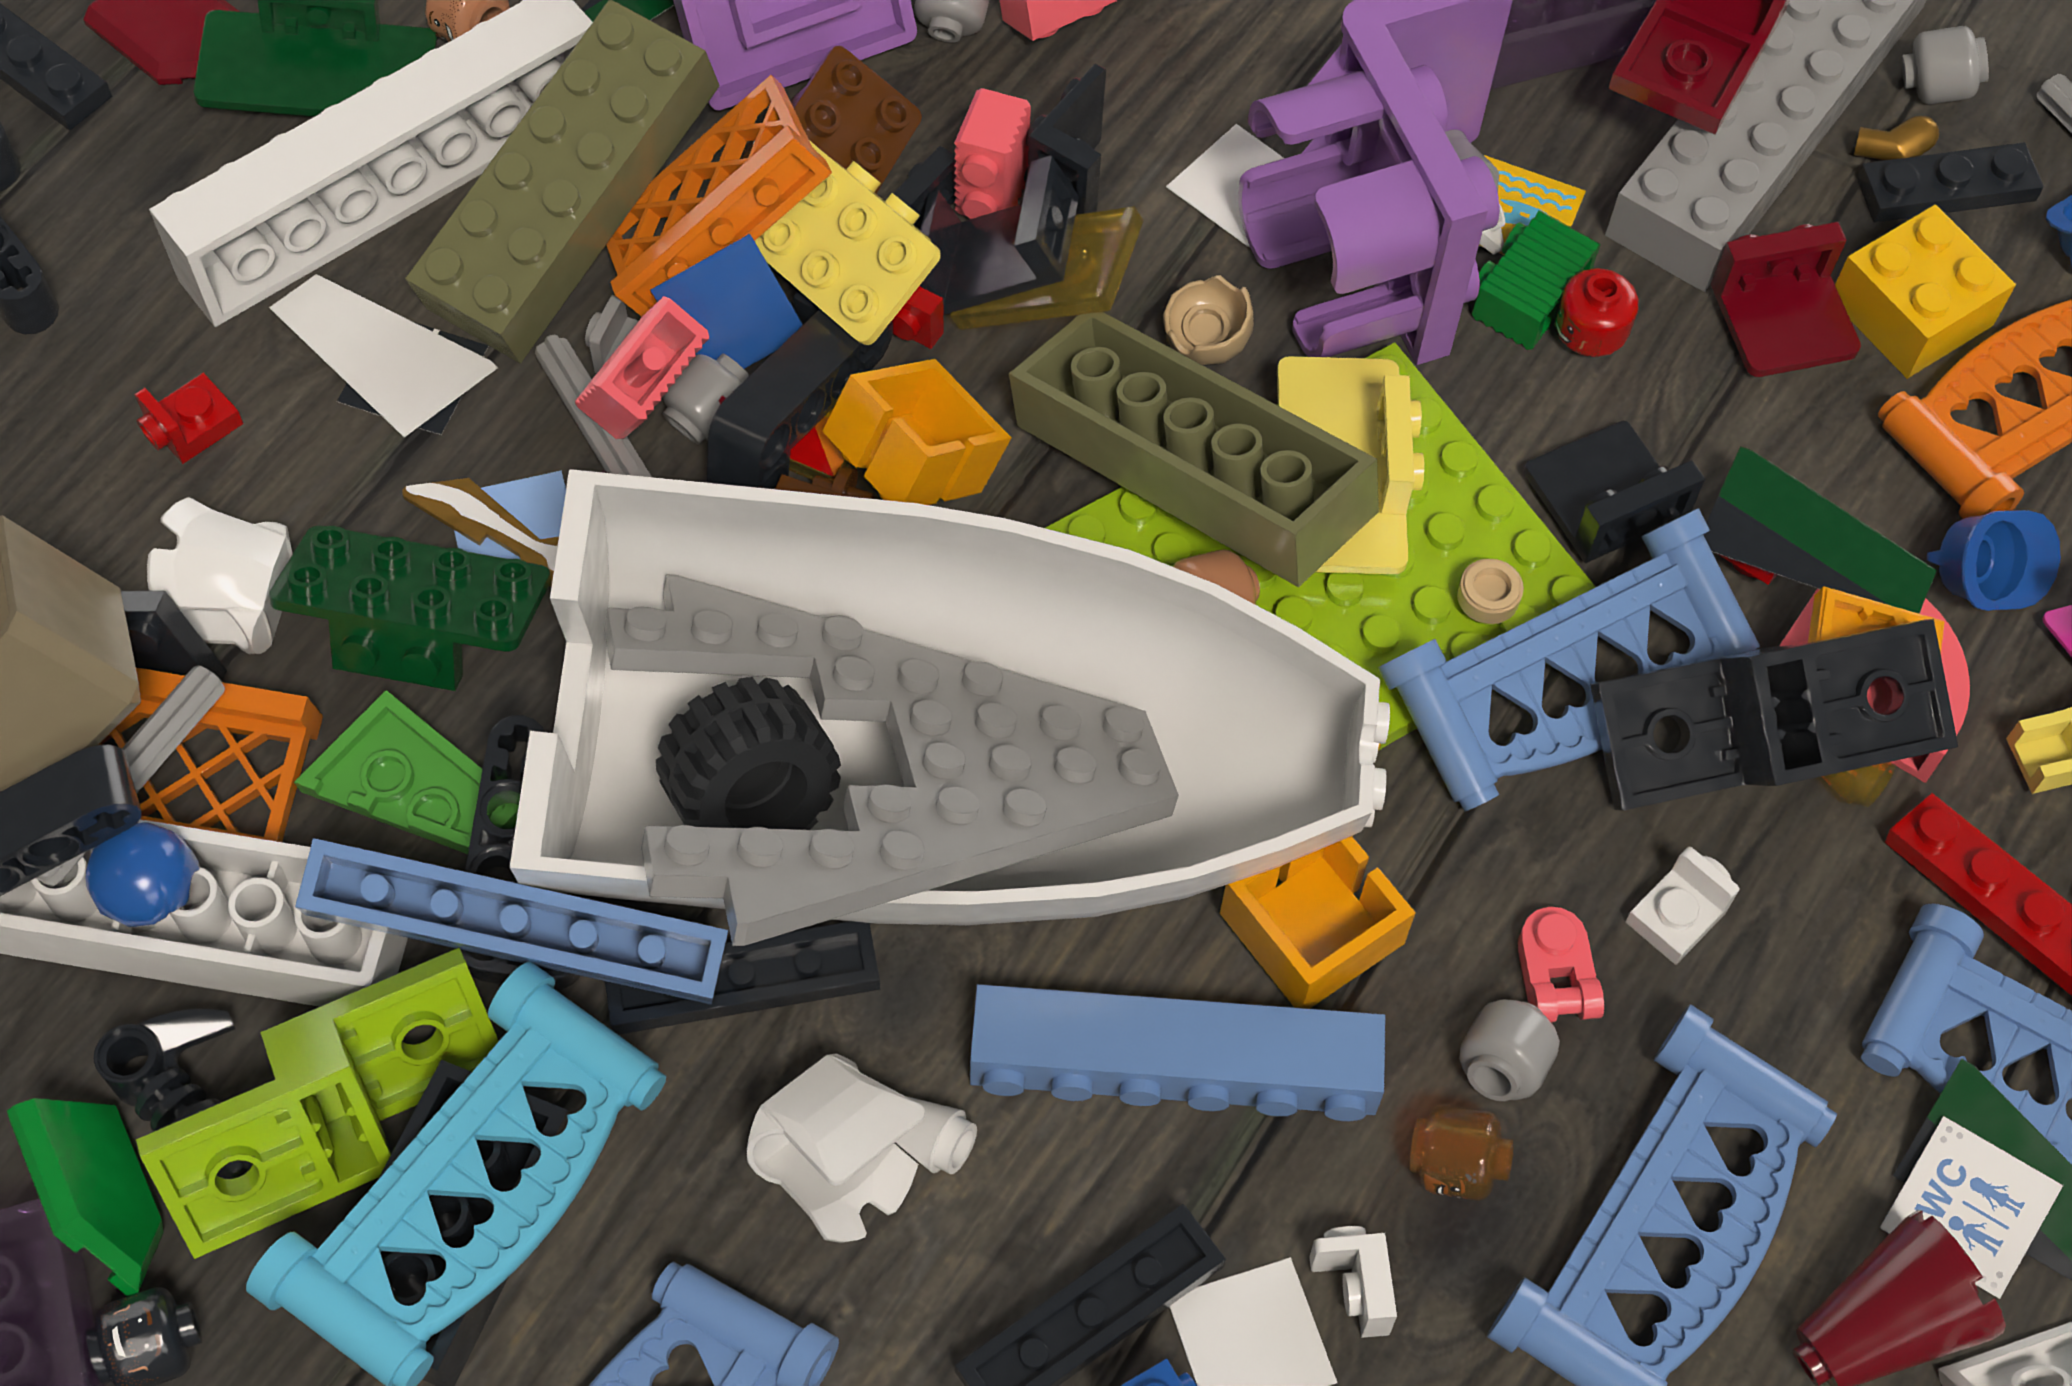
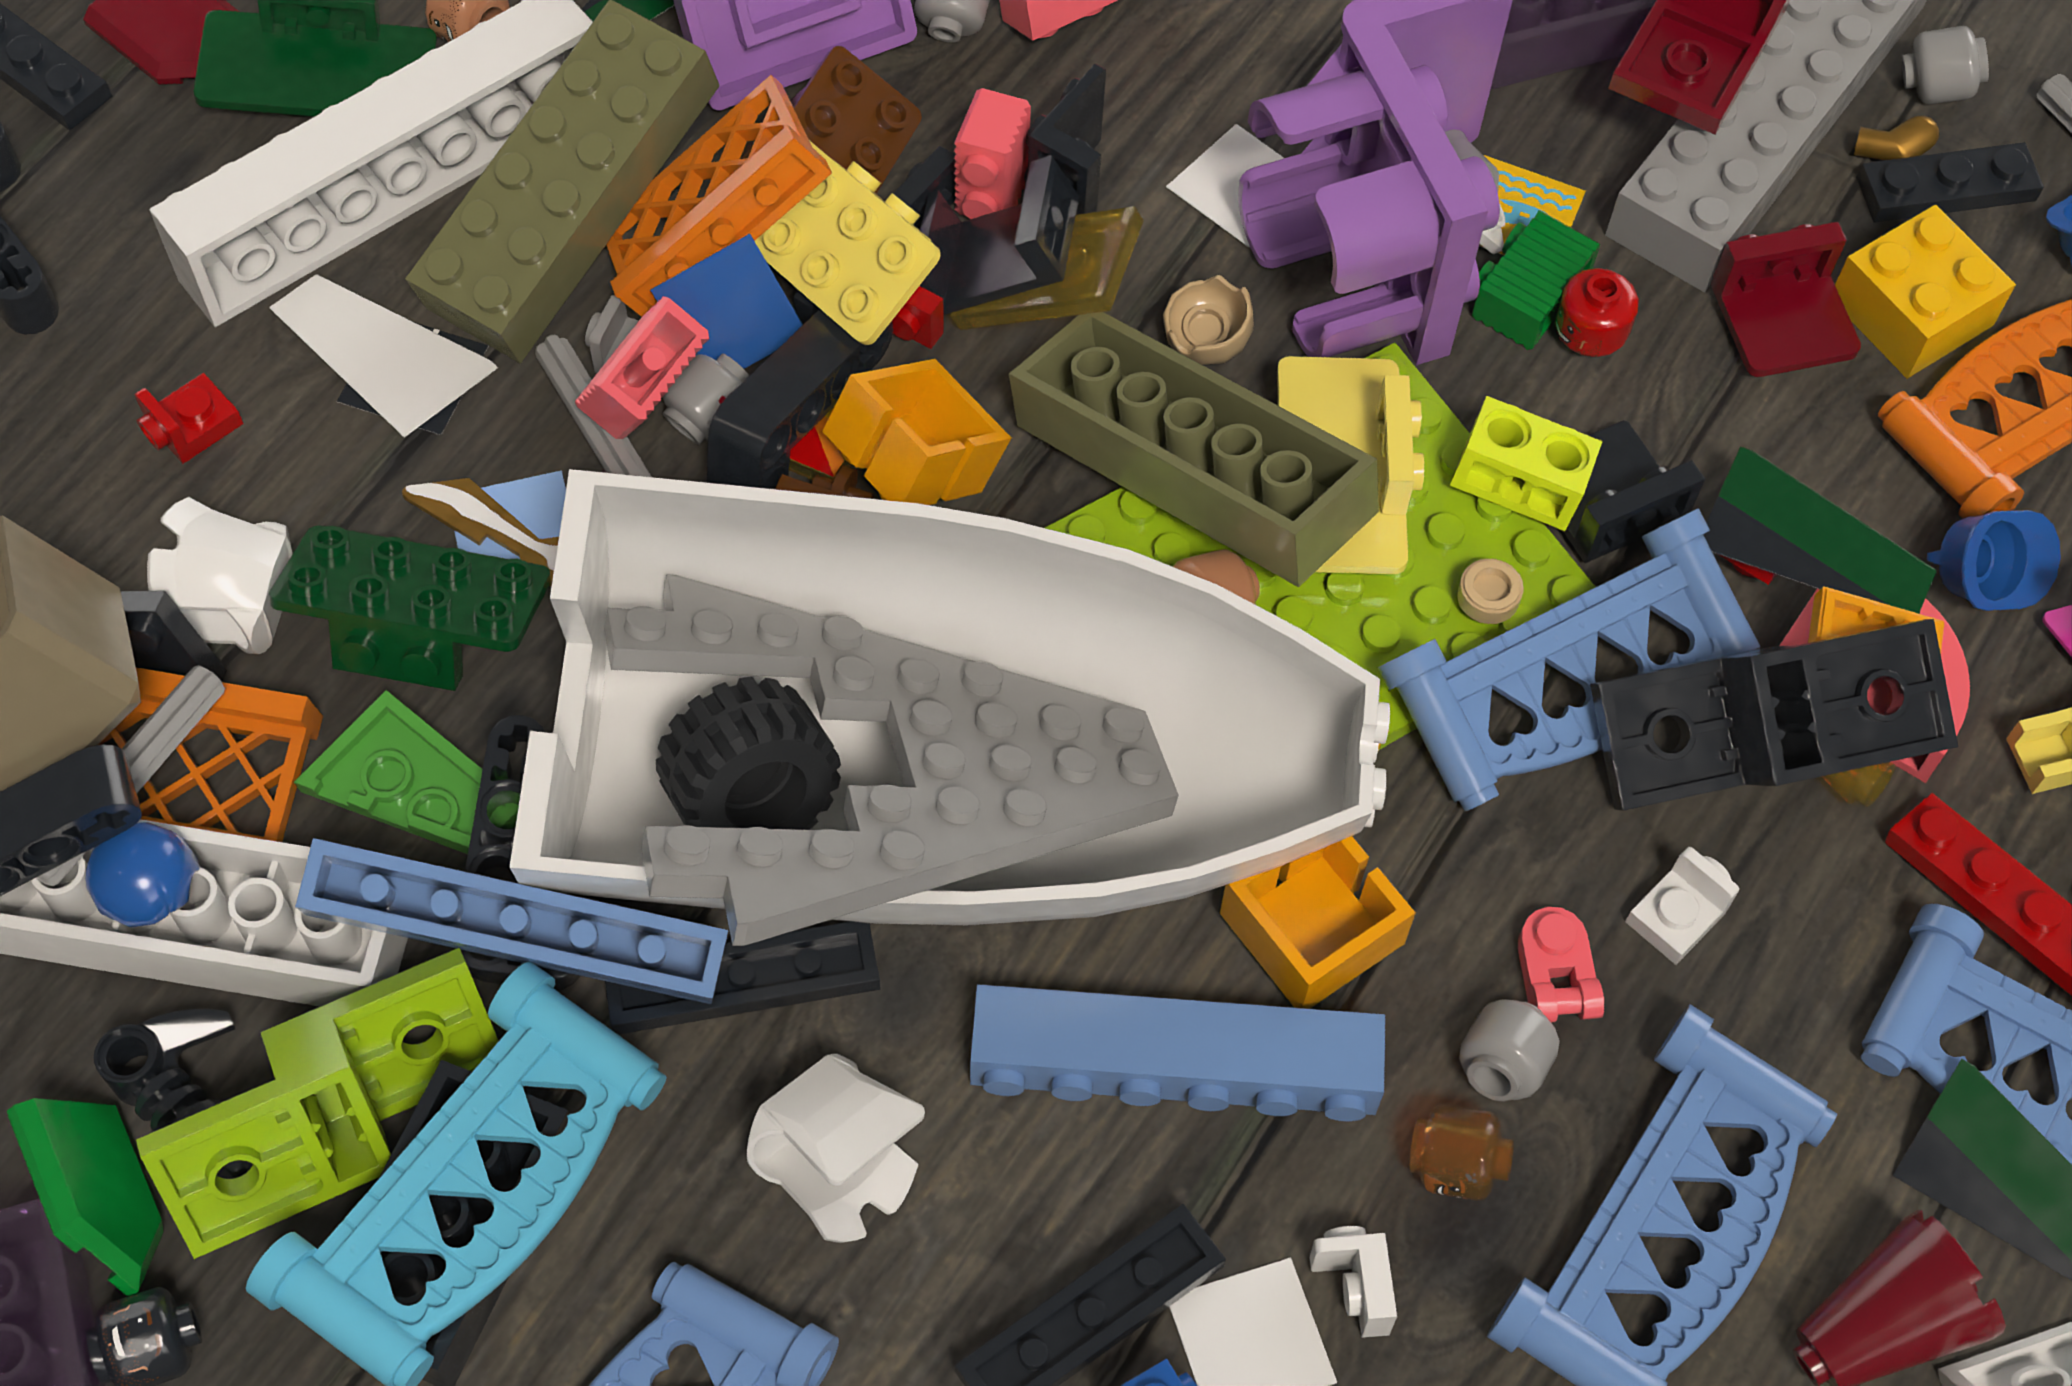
(941, 1138): white cone -> none
(1526, 463): none -> neon yellow brick
(1980, 1197): white sticker -> none

